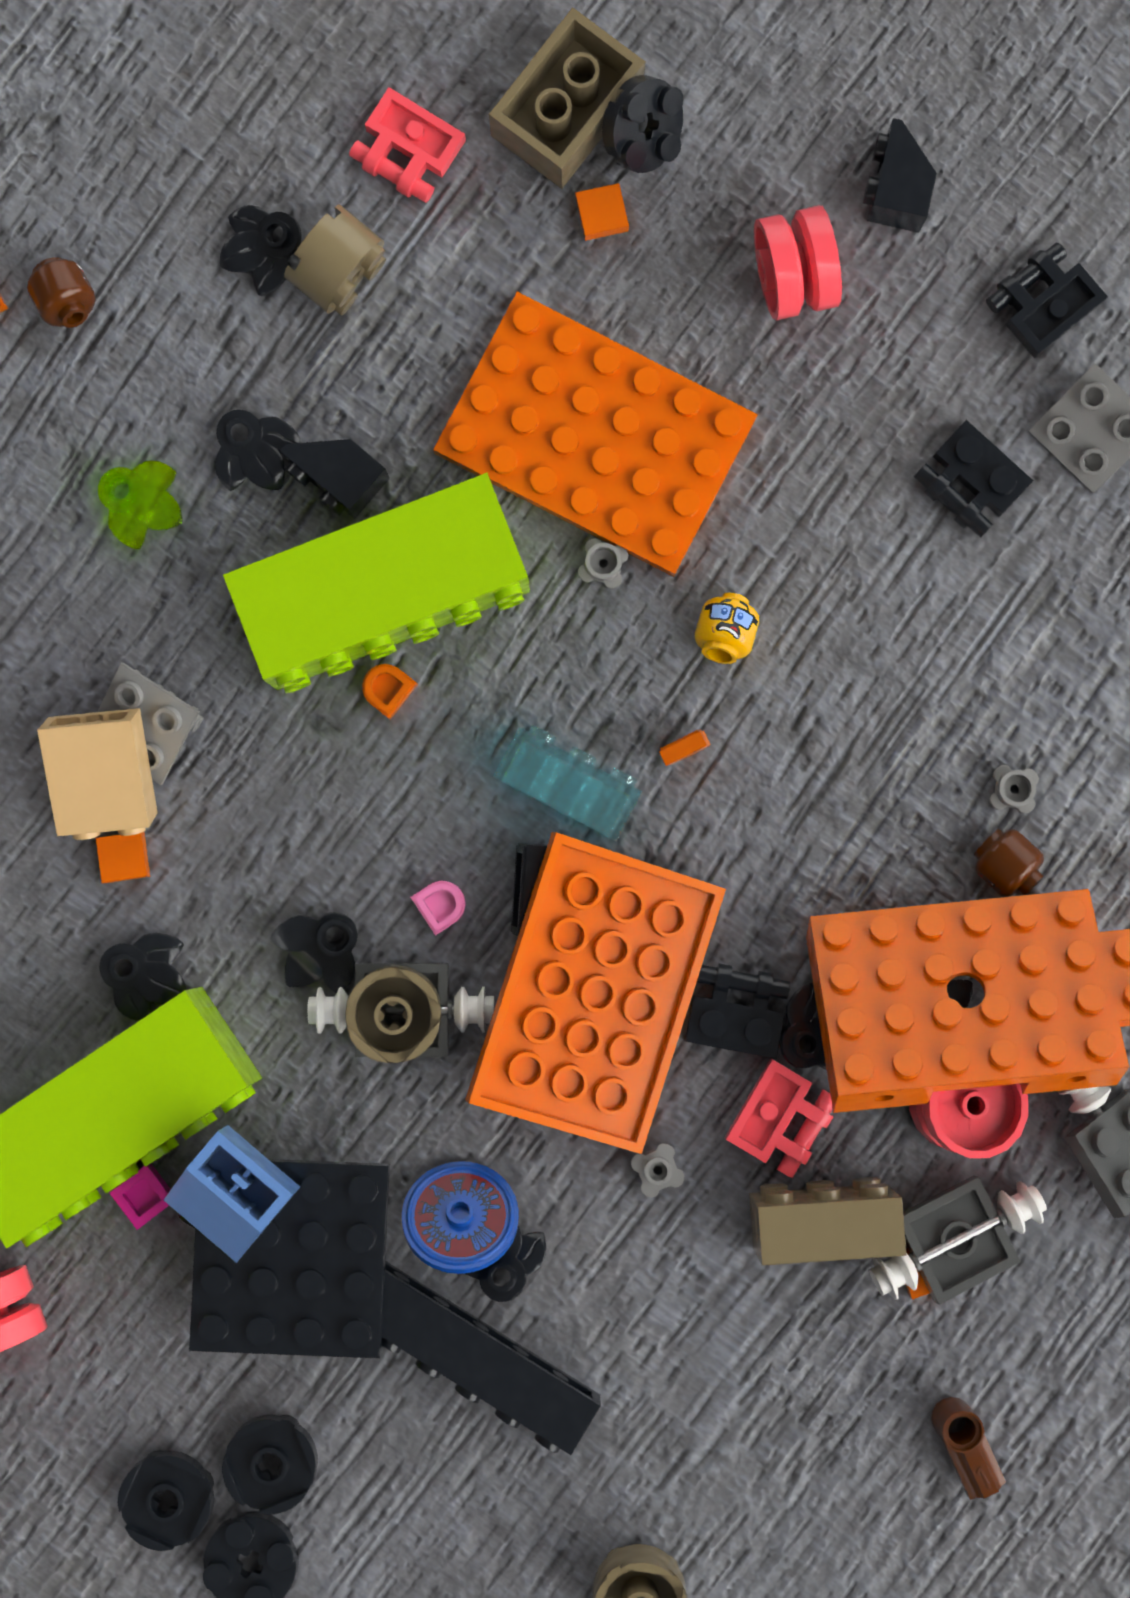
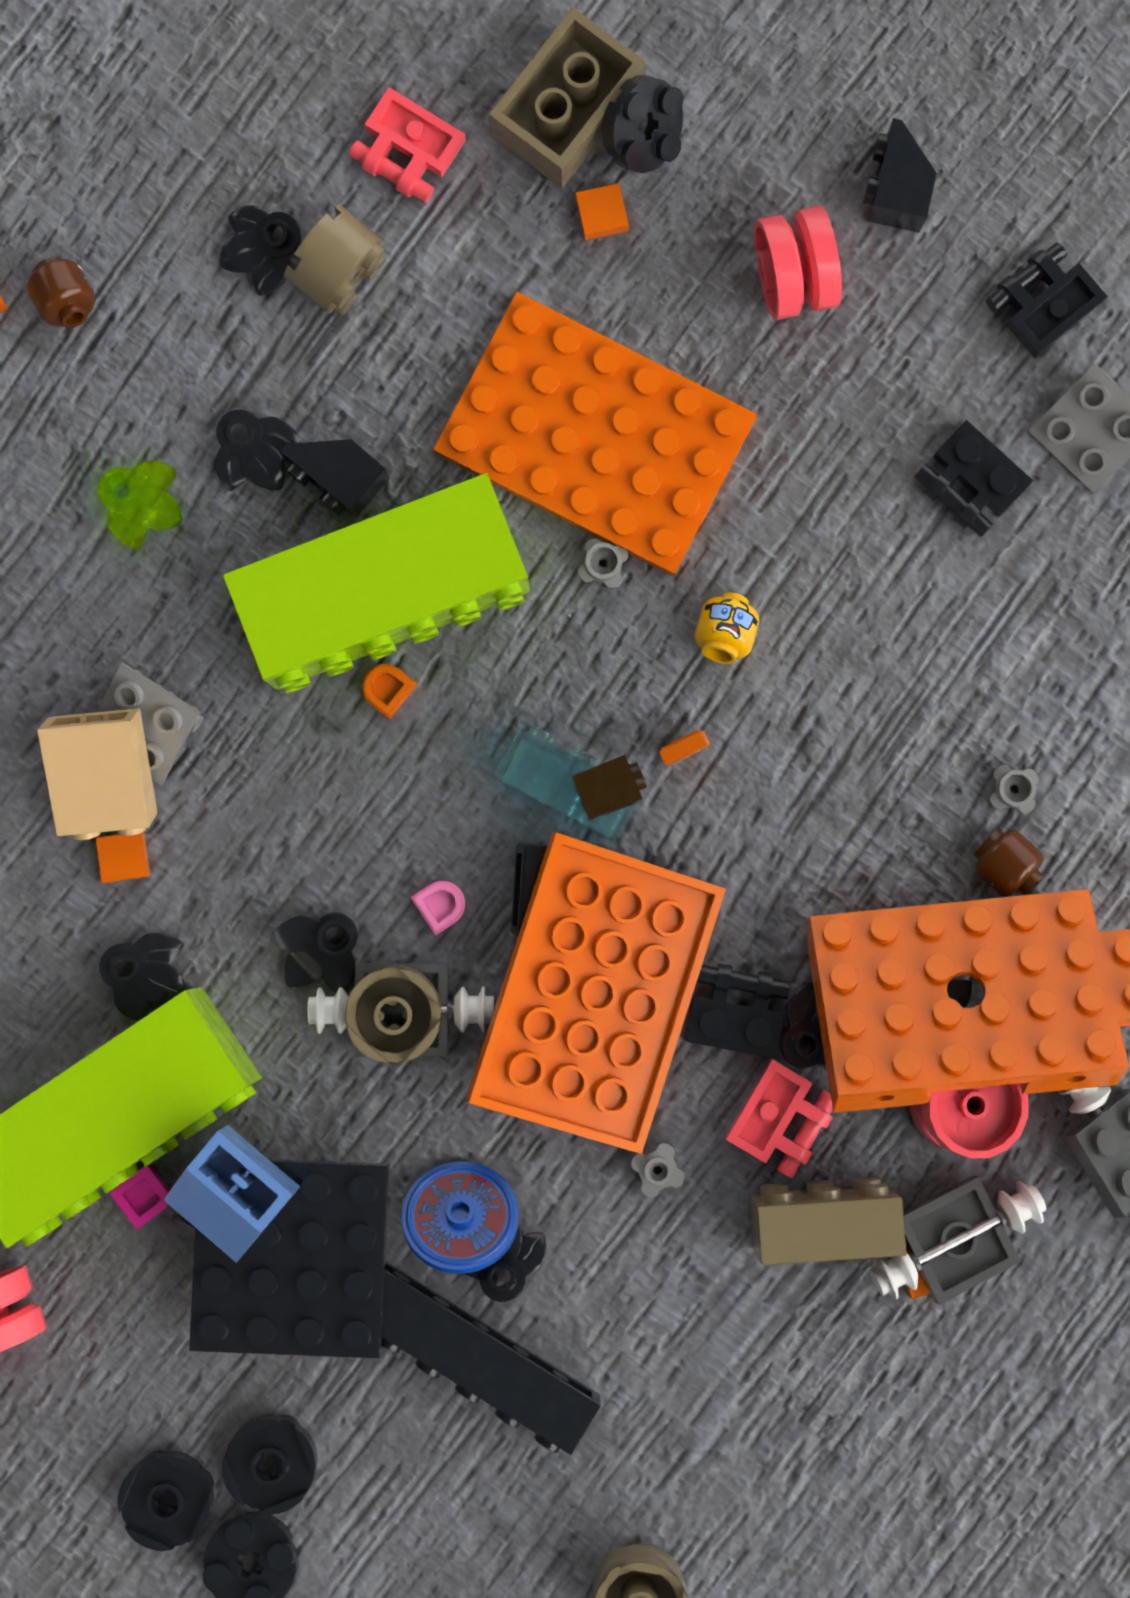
(609, 787): none -> dark brown brick
(968, 1449): reddish brown piece -> none

